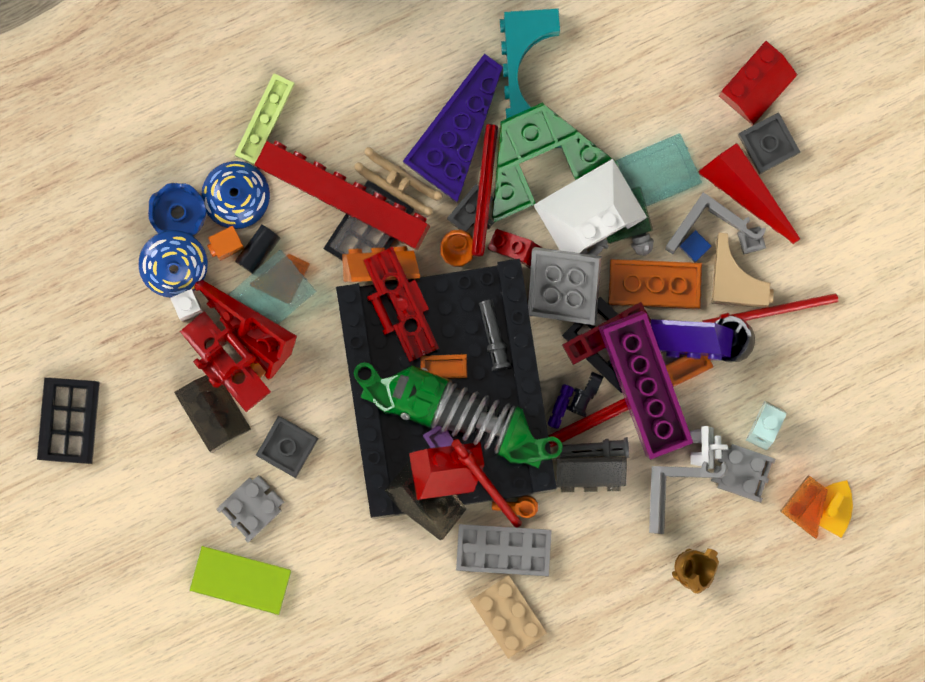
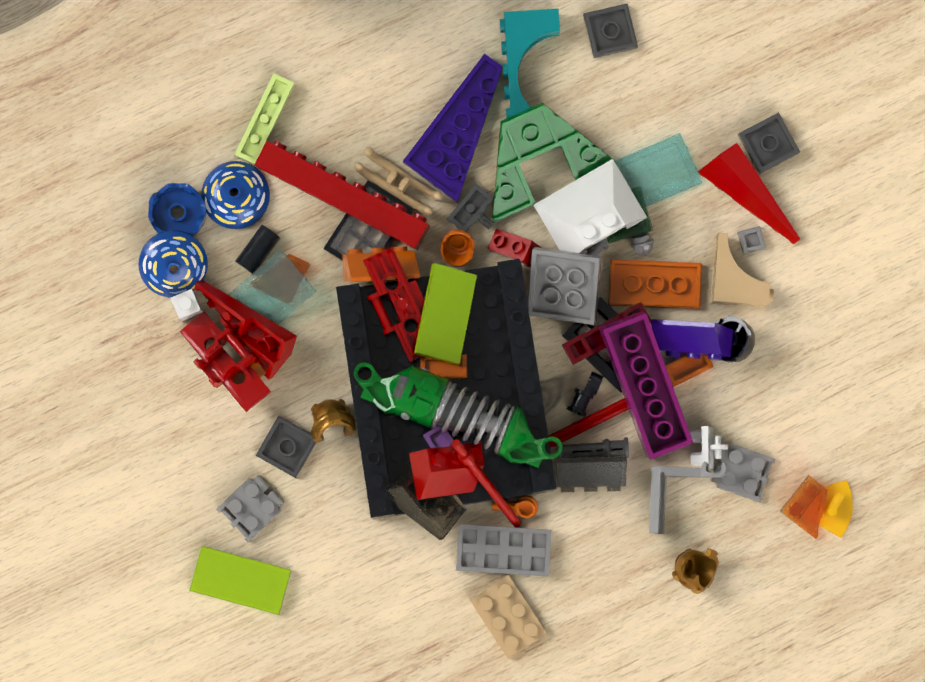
(68, 420): black piece -> none
(212, 413): clear smoke slope -> none
(225, 243): orange brick -> none
(331, 413): none -> pearl gold helmet
(445, 314): none -> lime tile
(484, 191): red axle -> none
(496, 346): dark grey pin -> none
(560, 406): dark purple axle -> none
(610, 30): none -> dark grey tile
(695, 246): blue tile -> none
(717, 210): light grey hinge -> none
(758, 83): red slope -> none
(766, 425): light aqua torso -> none
(780, 309): red bar -> none

